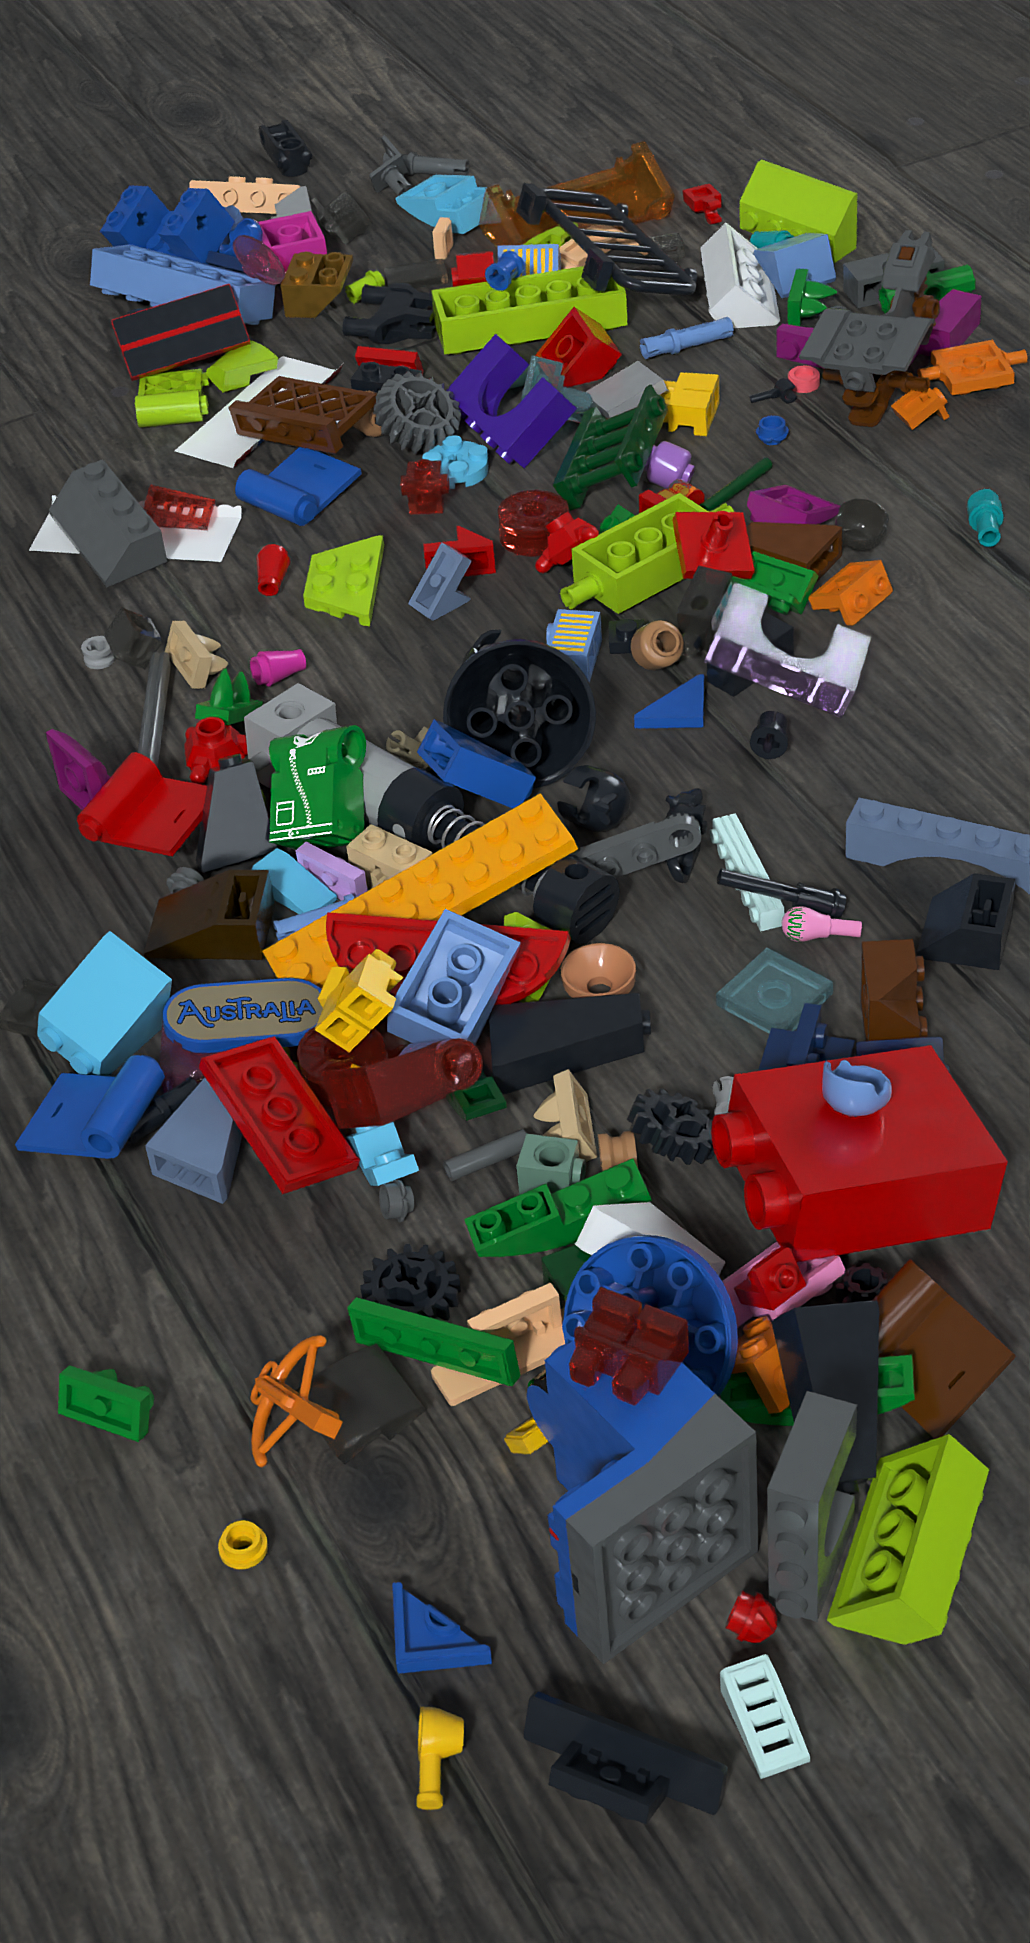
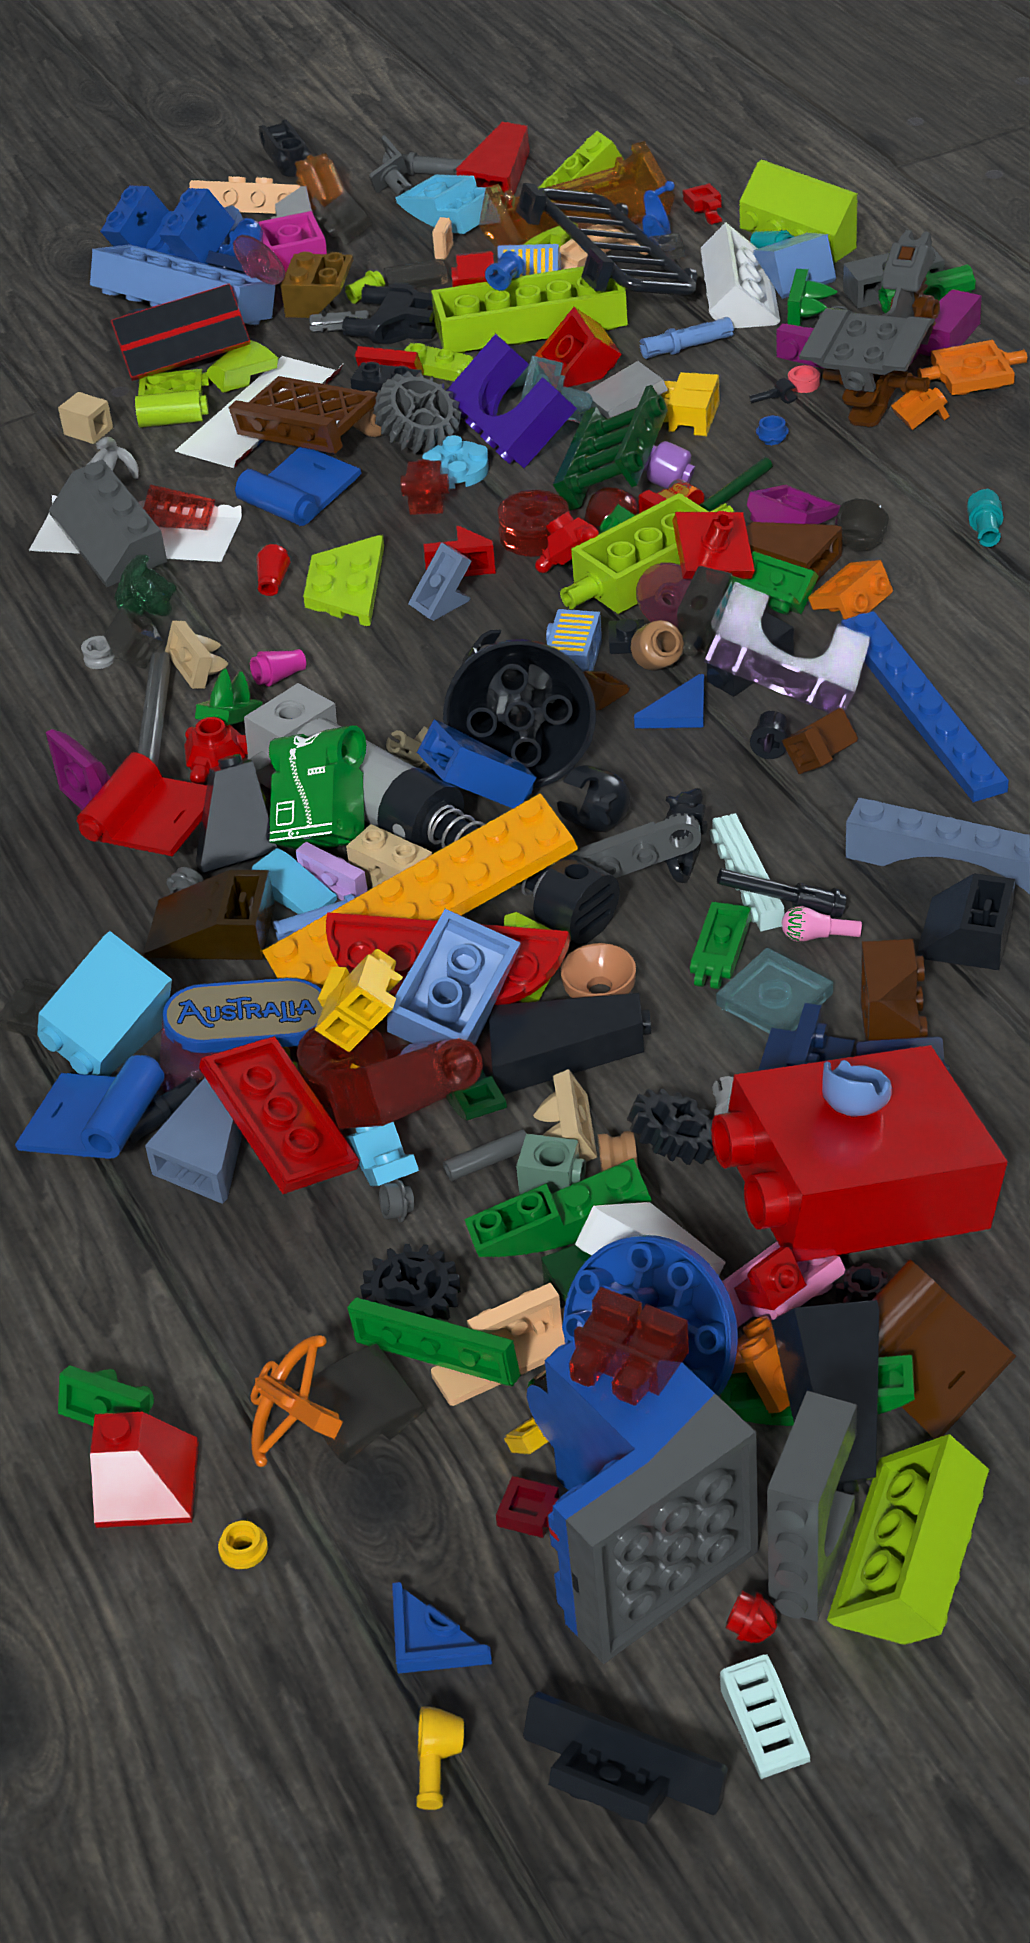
(85, 417): none -> tan brick
(111, 452): none -> light grey piece
(141, 1471): none -> red slope
(144, 589): none -> clear green hair
(320, 178): none -> clear orange piece
(332, 321): none -> dark grey axle
(440, 362): none -> lime hinge
(499, 158): none -> red slope
(527, 1506): none -> dark red plate
(593, 156): none -> lime slope
(604, 502): none -> clear red hair
(605, 688): none -> reddish brown slope
(656, 218): none -> blue helmet
(659, 582): none -> clear pink dish
(720, 943): none -> green hinge
(819, 741): none -> reddish brown bracket
(928, 711): none -> blue plate

